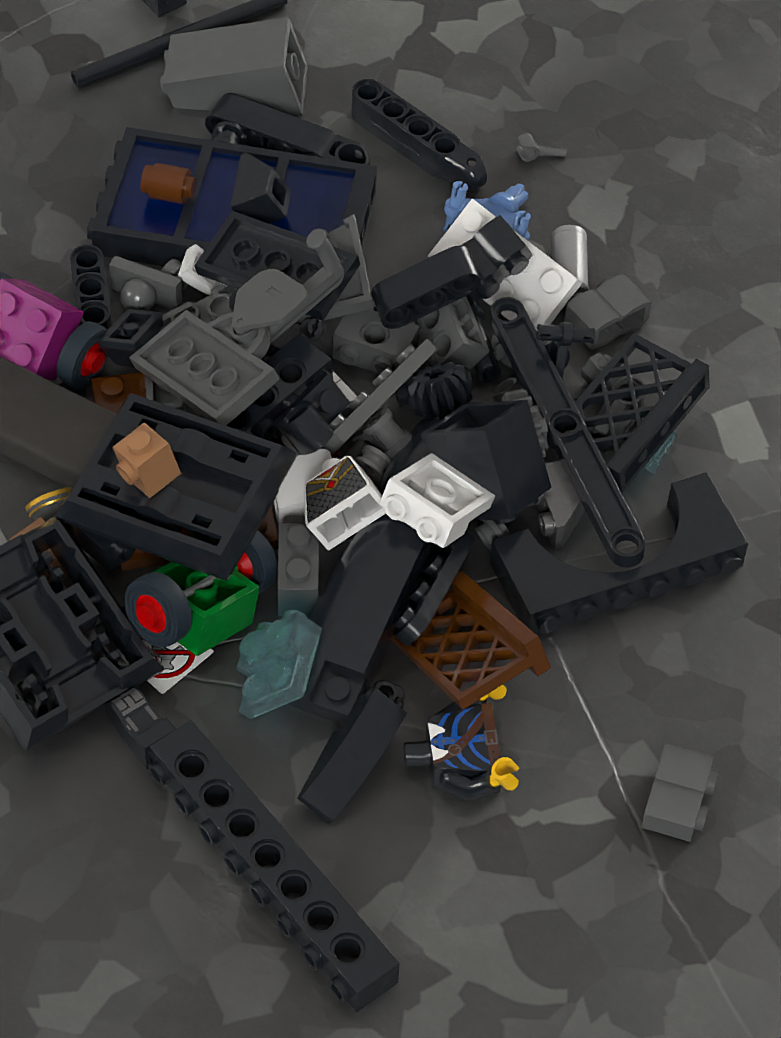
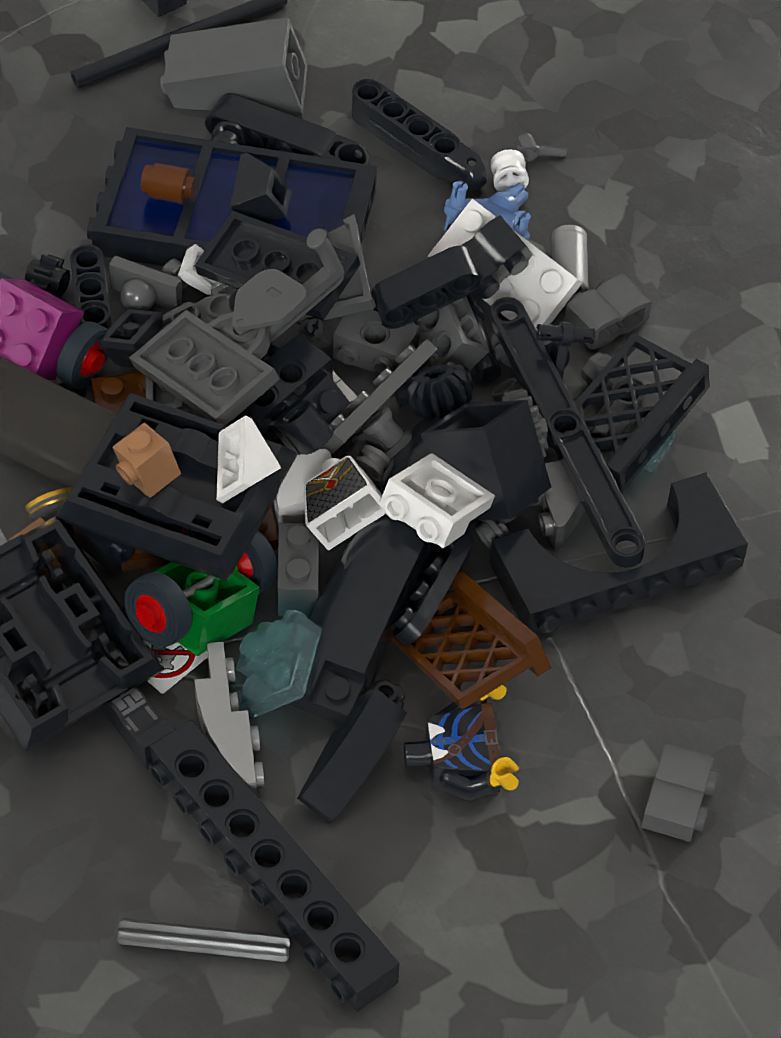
(48, 274): none -> black gear
(204, 939): none -> dark grey axle
(223, 722): none -> light grey slope
(242, 458): none -> white slope
(508, 169): none -> white wheel

